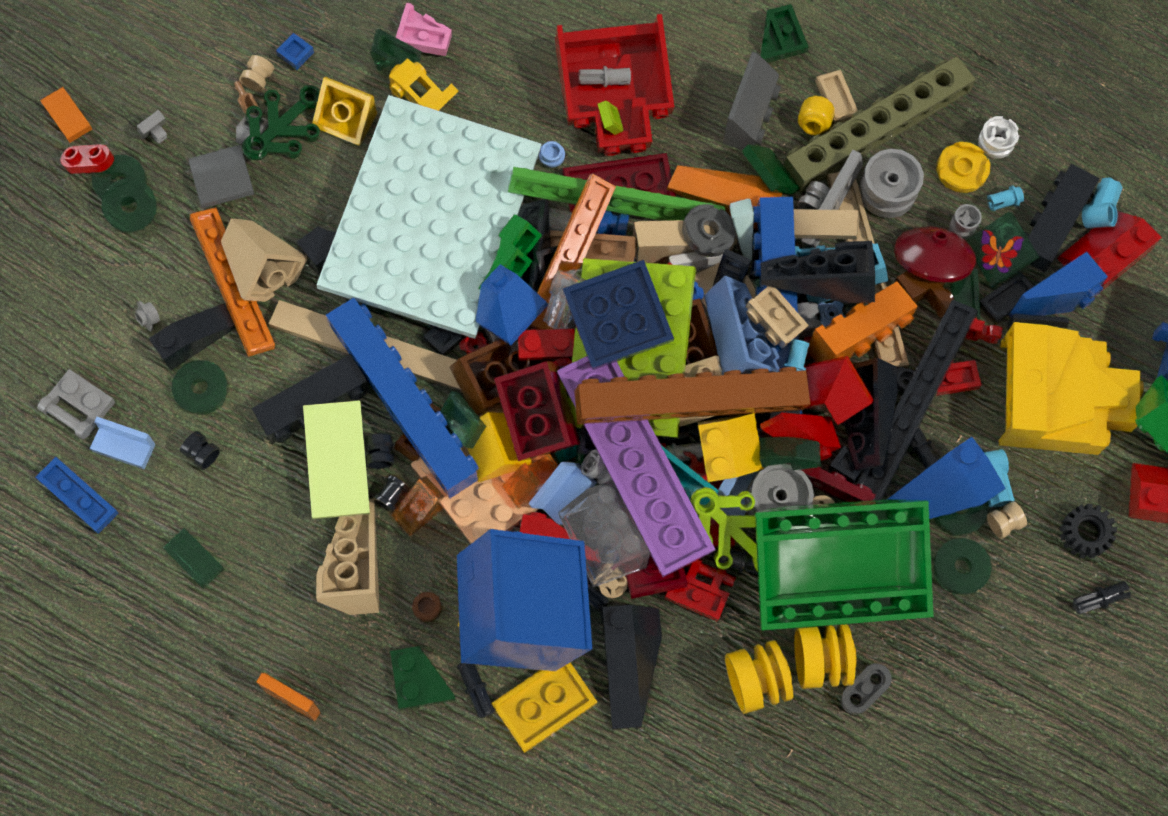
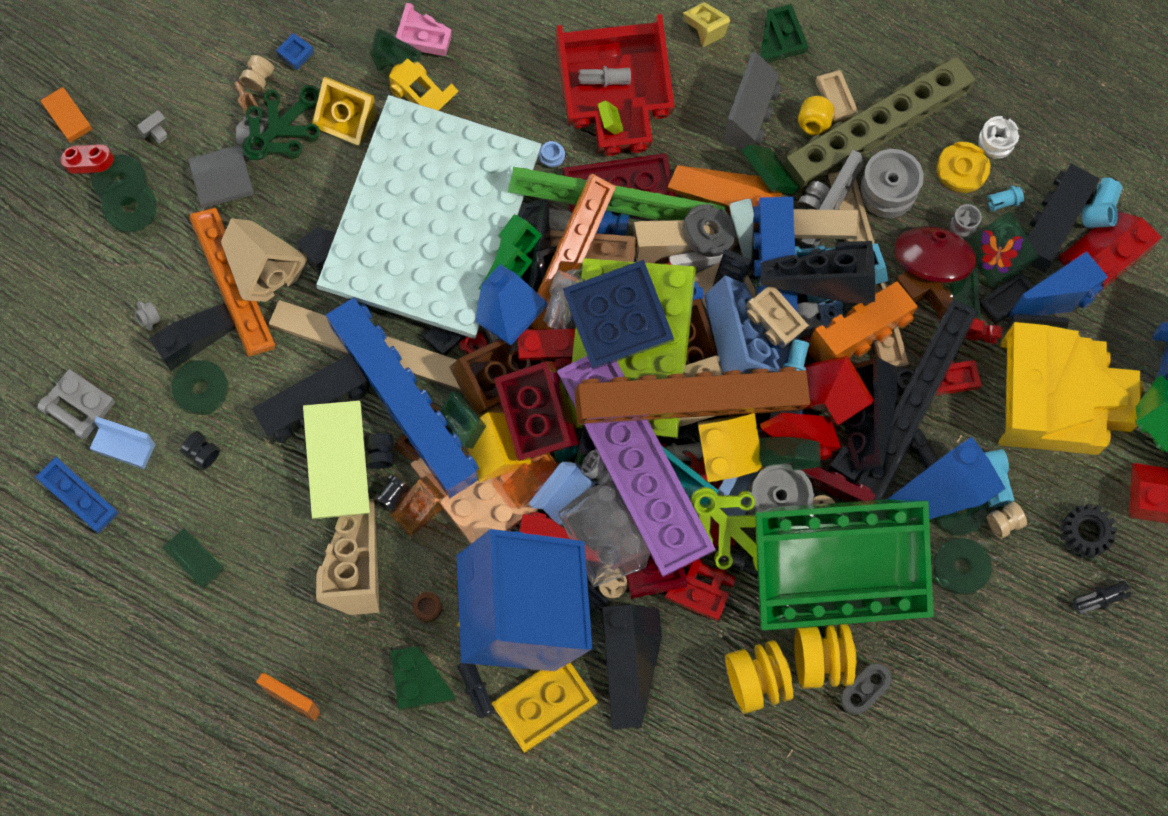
(708, 21): none -> light yellow slope

